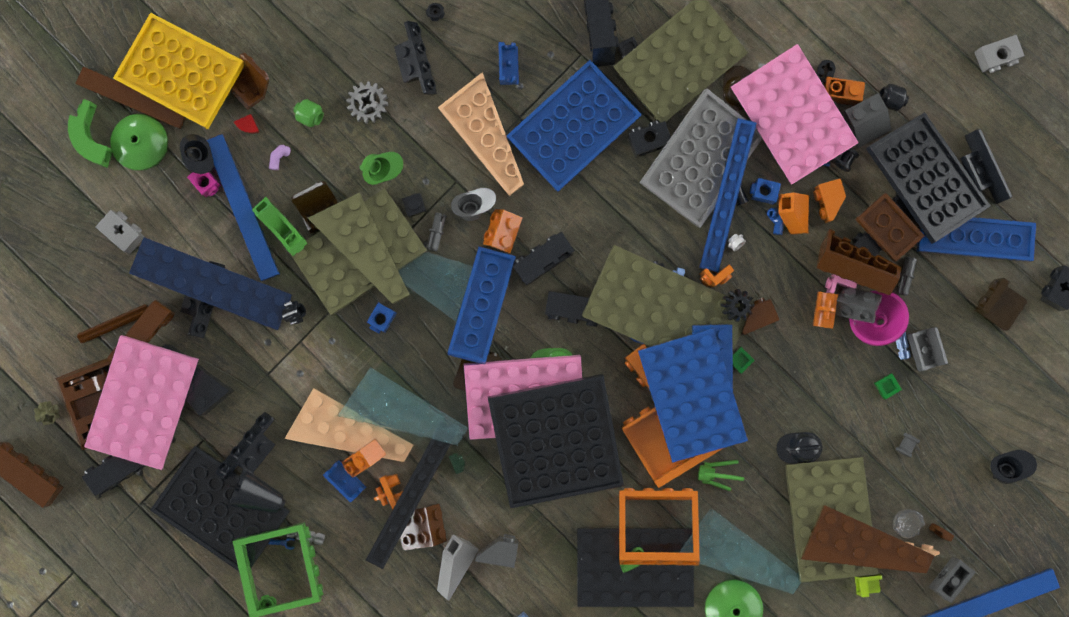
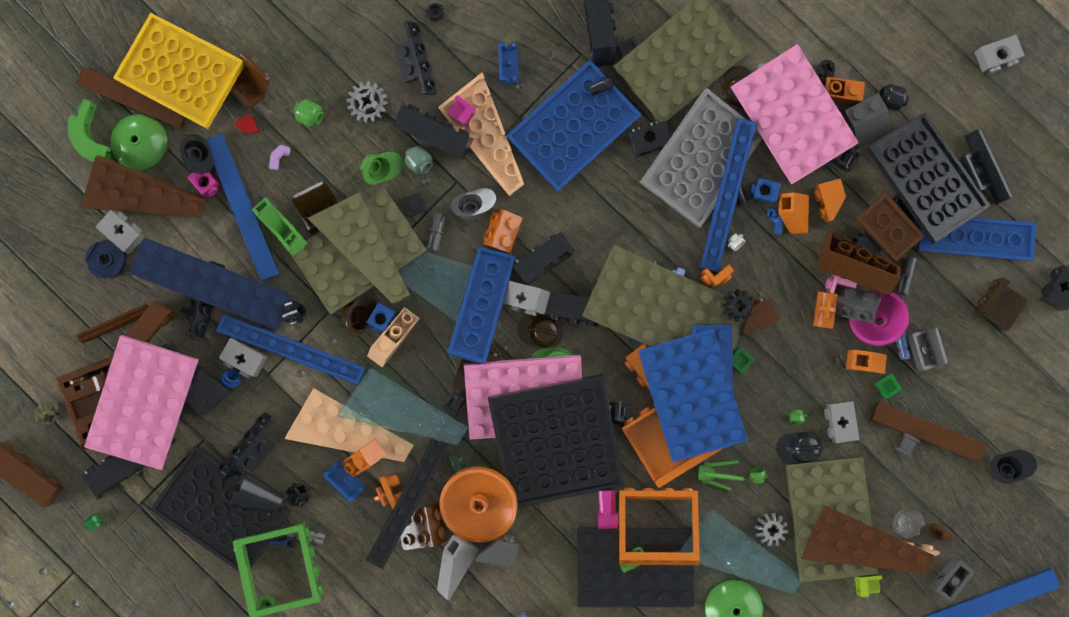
(93, 522): none -> green plate
(95, 263): none -> dark blue plate
(129, 190): none -> reddish brown wing
(233, 375): none -> blue plate
(235, 349): none -> light grey brick
(291, 349): none -> blue tile
(298, 494): none -> black gear
(355, 316): none -> dark brown piece
(392, 337): none -> light nougat slope
(418, 160): none -> sand green head
(433, 132): none -> black brick
(455, 403): none -> black bush
(461, 111): none -> dark pink panel
(478, 504): none -> orange dish
(526, 297): none -> light grey brick
(540, 331): none -> dark brown piece
(600, 86): none -> black pin
(607, 510): none -> dark pink piece
(618, 412): none -> black gear
(758, 475): none -> bright green plate
(775, 535): none -> light grey gear
(797, 417): none -> bright green plate
(846, 431): none -> light grey brick
(866, 361): none -> orange slope
(928, 432): none -> reddish brown tile

